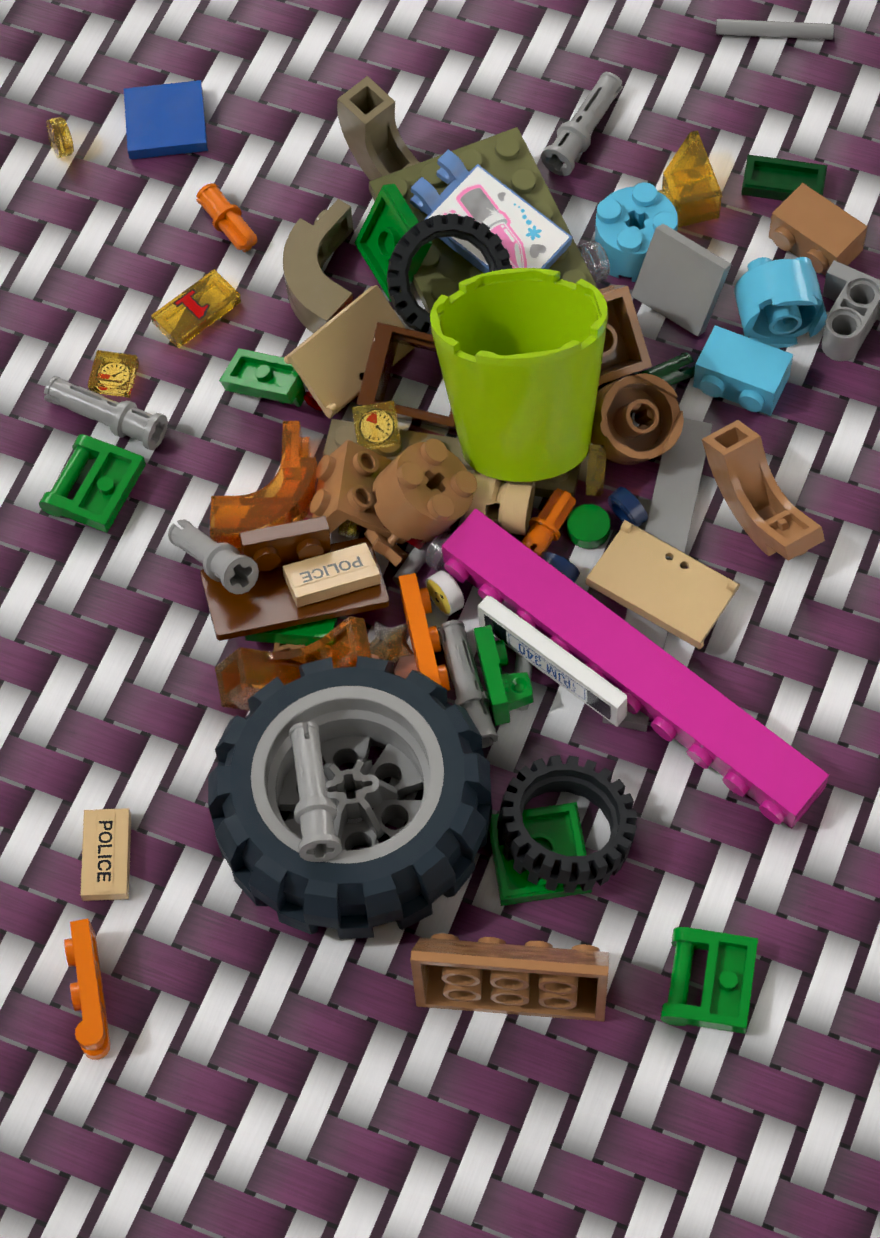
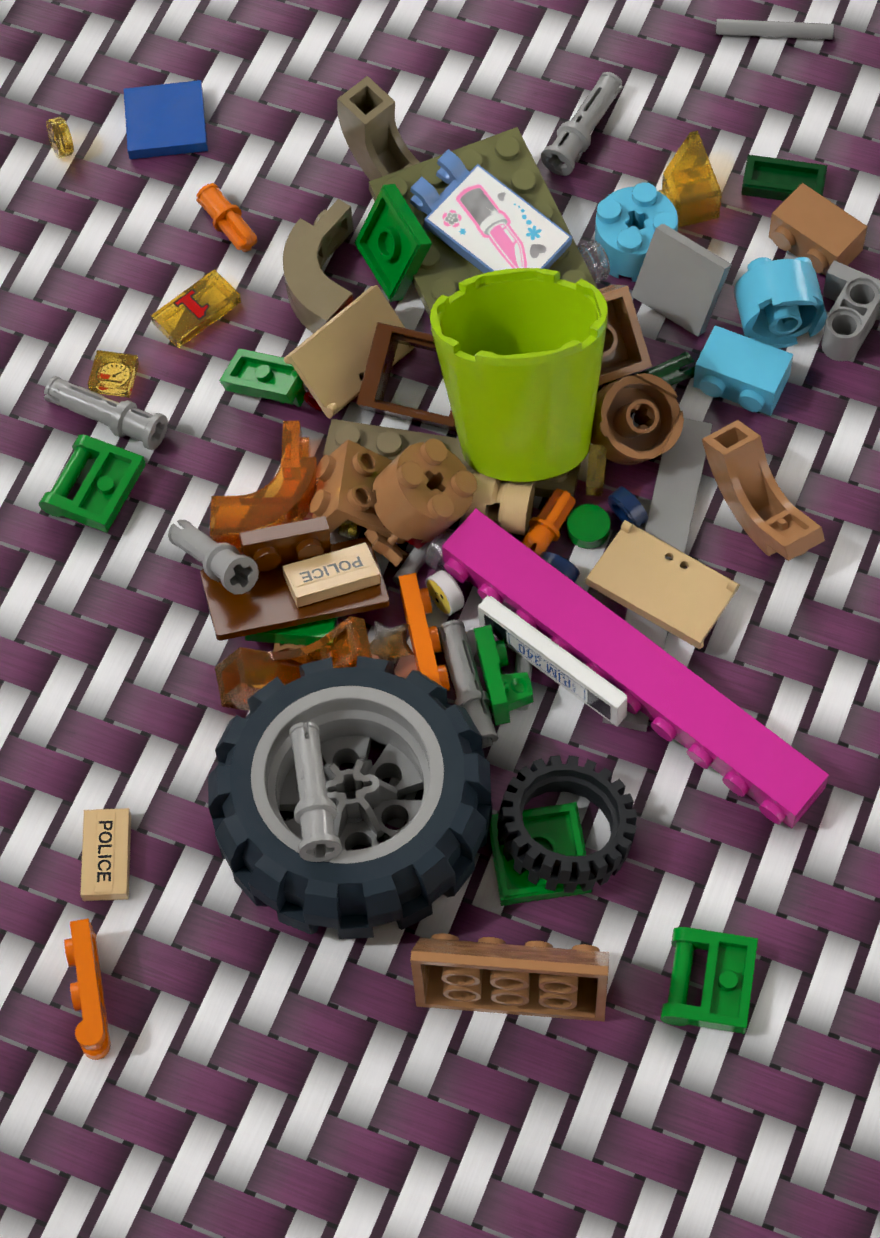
(377, 425): clear yellow tile -> none
(421, 234): black tyre -> none

